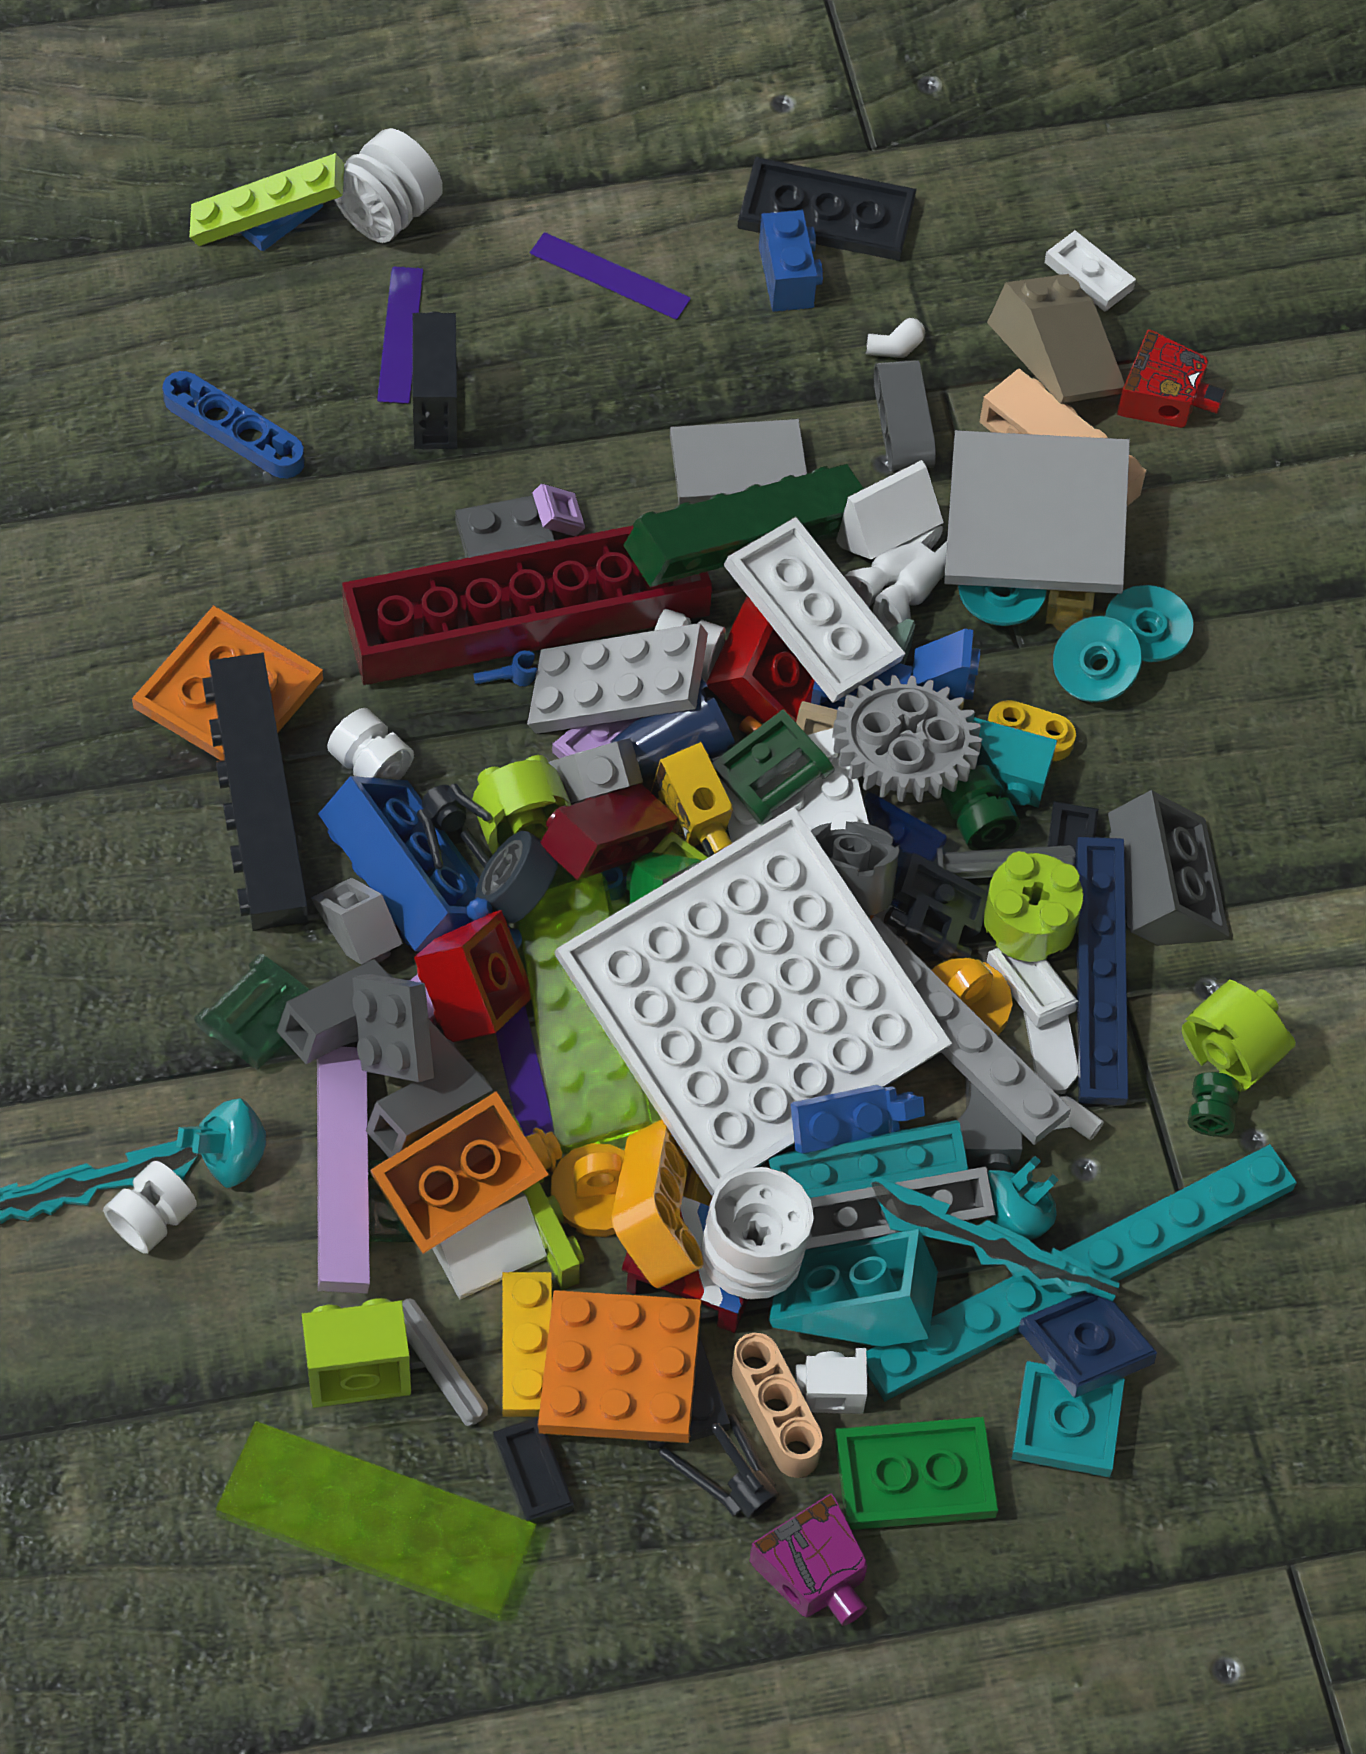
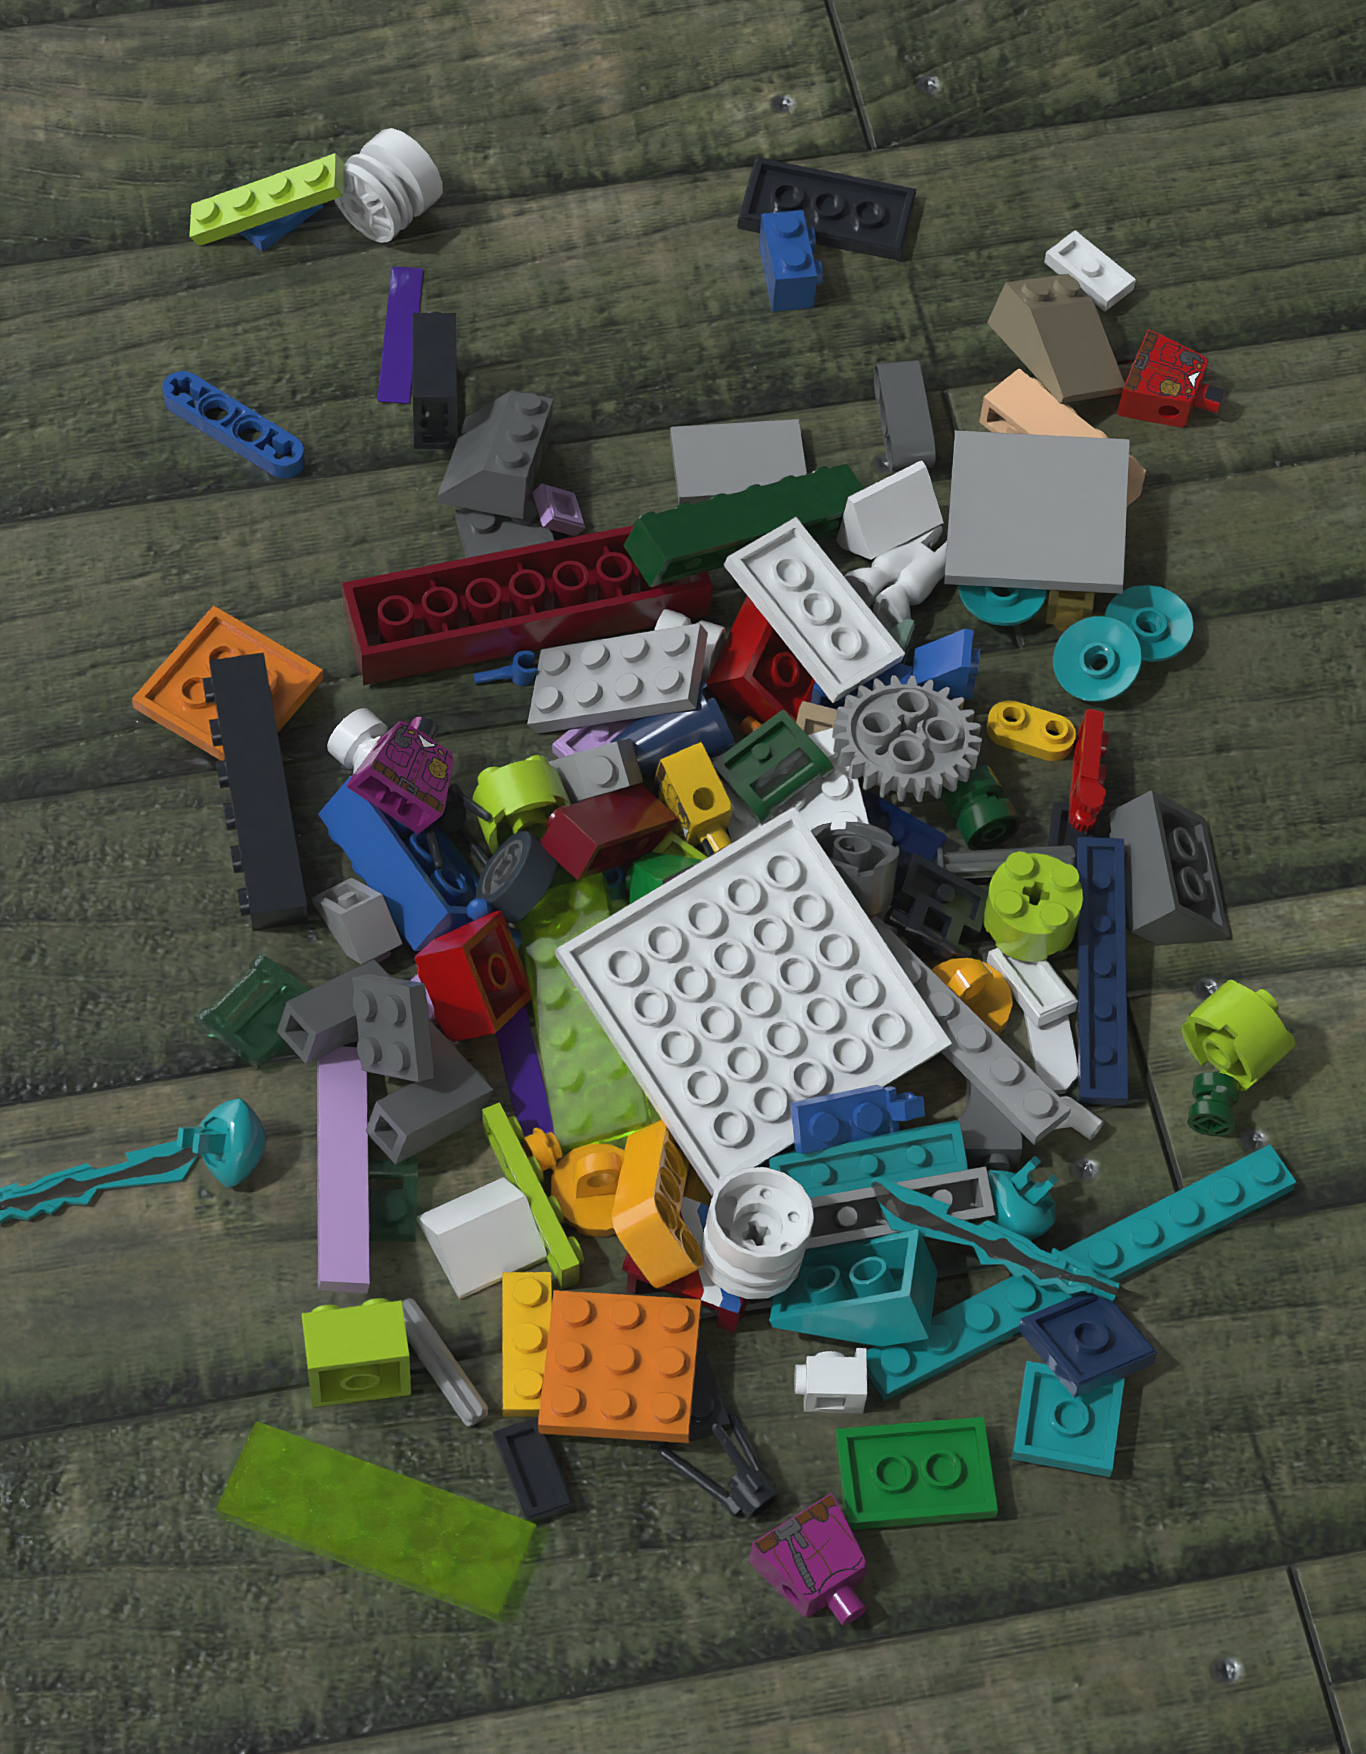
(154, 1202): white wheel -> none
(406, 774): none -> magenta torso
(459, 1172): orange slope -> none
(499, 455): none -> dark grey slope
(610, 275): dark purple sticker -> none
(776, 1427): light nougat beam -> none
(899, 342): white arm -> none
(1018, 760): teal slope -> none
(1087, 773): none -> red hinge

